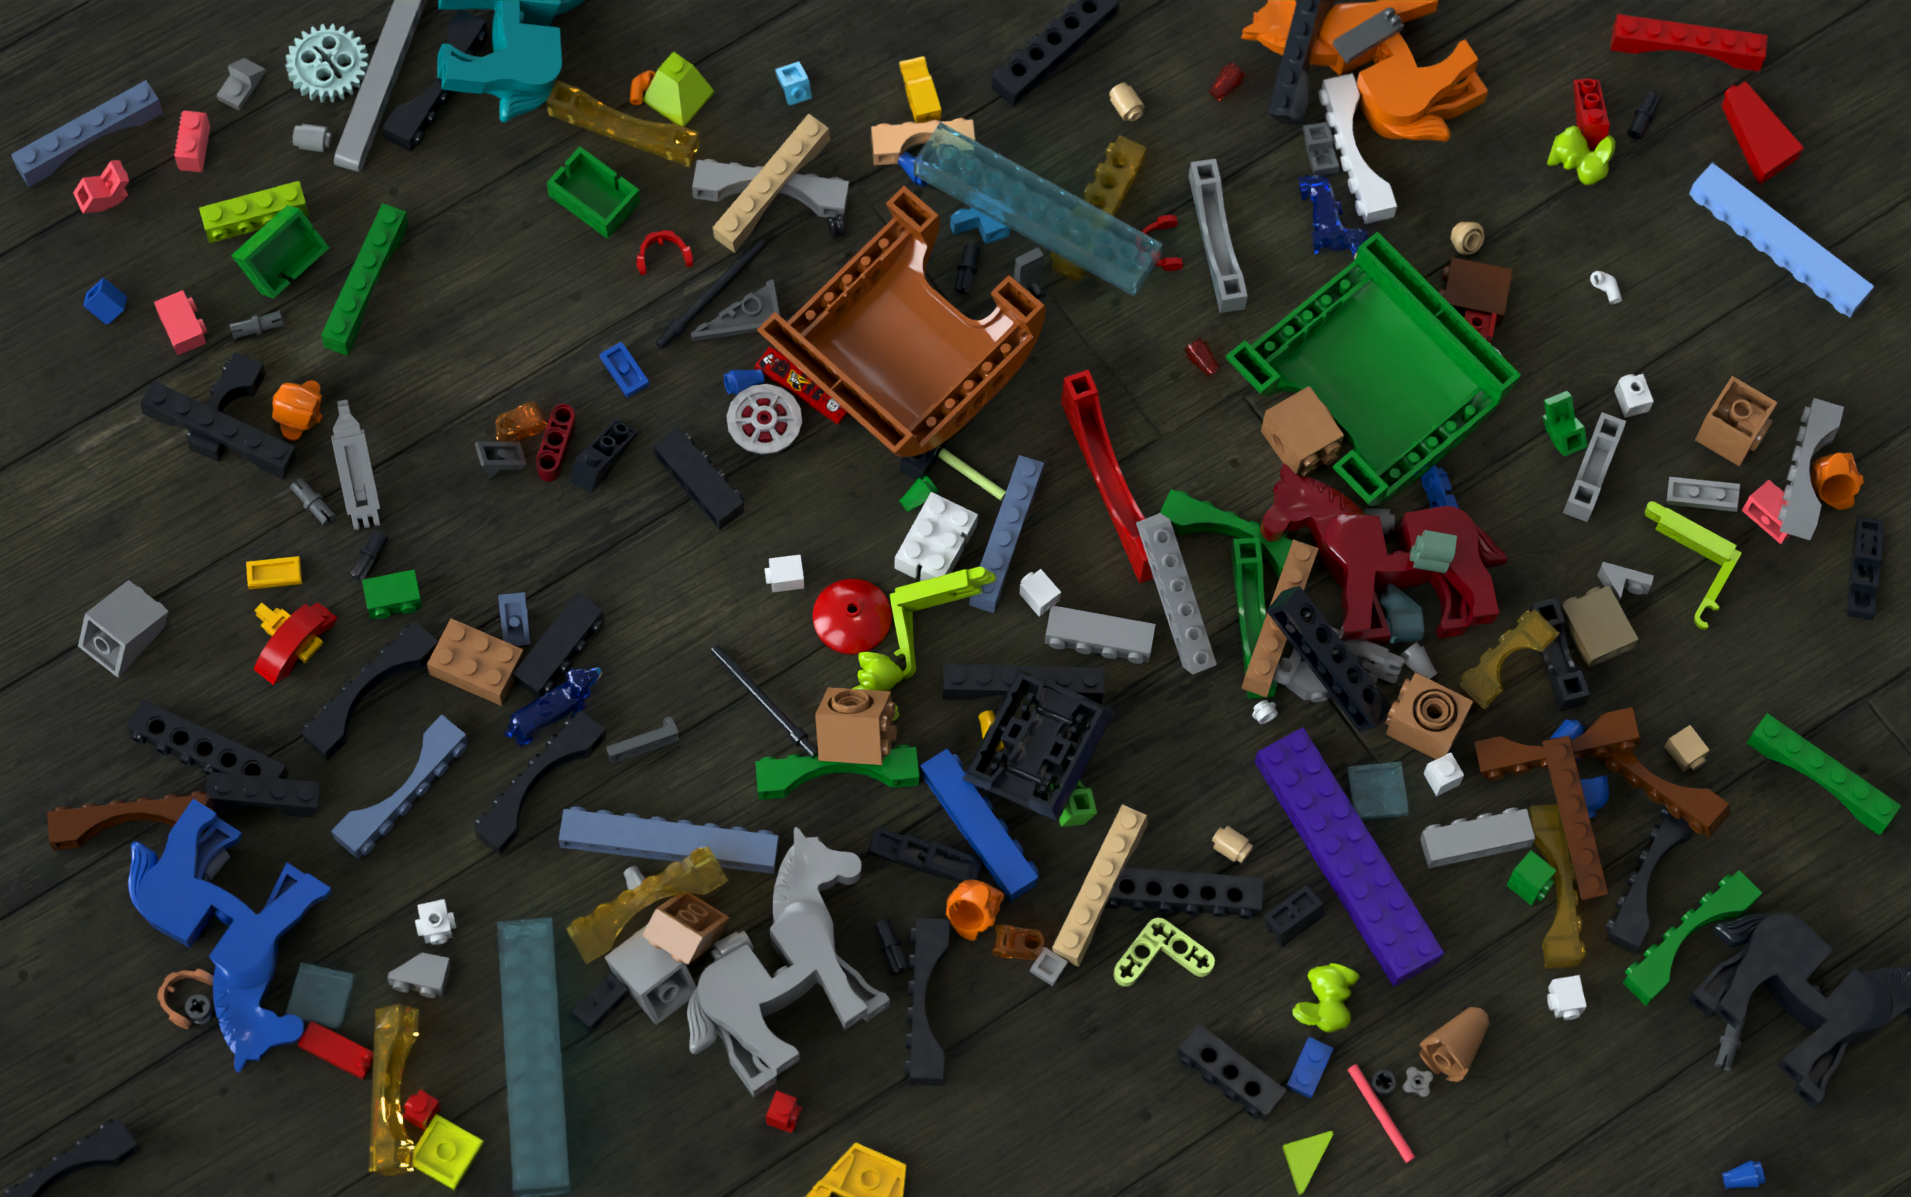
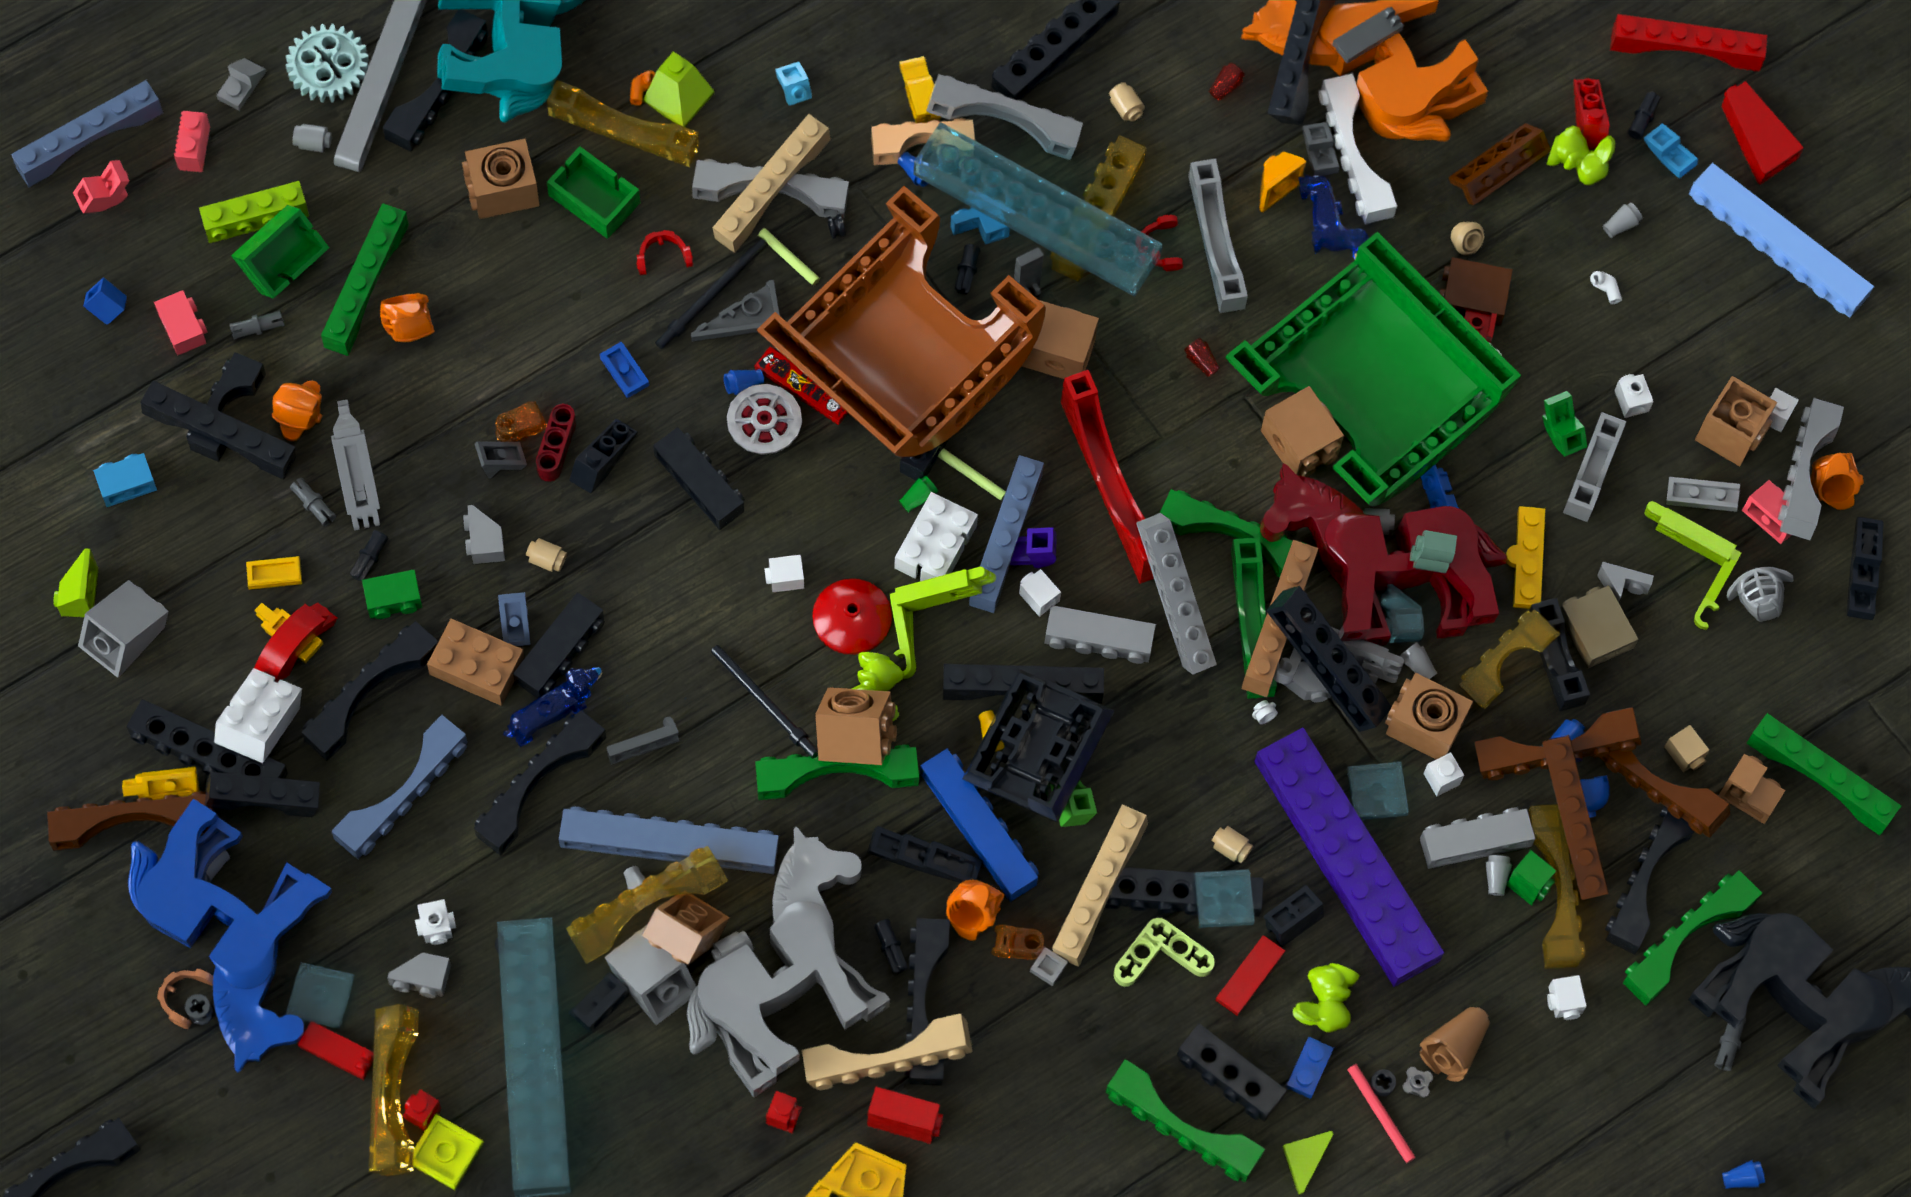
(78, 587): none -> lime slope
(124, 479): none -> dark azure brick
(162, 783): none -> yellow hinge
(257, 715): none -> white piece
(406, 317): none -> orange piece
(485, 537): none -> light grey slope
(500, 179): none -> medium nougat brick
(546, 555): none -> tan brick
(788, 256): none -> yellowish green bar
(904, 1115): none -> red brick
(942, 1039): none -> tan arch
(956, 99): none -> light grey arch
(1036, 548): none -> dark purple brick
(1063, 342): none -> medium nougat brick
(1224, 898): none -> clear light blue plate
(1231, 1152): none -> green arch
(1250, 975): none -> red tile
(1280, 178): none -> light orange slope
(1498, 872): none -> light grey cone
(1501, 164): none -> reddish brown fence
(1528, 556): none -> yellow hinge
(1624, 219): none -> light grey cone
(1669, 151): none -> dark azure slope
(1750, 790): none -> medium nougat brick
(1763, 594): none -> light grey piece
(1782, 410): none -> white brick

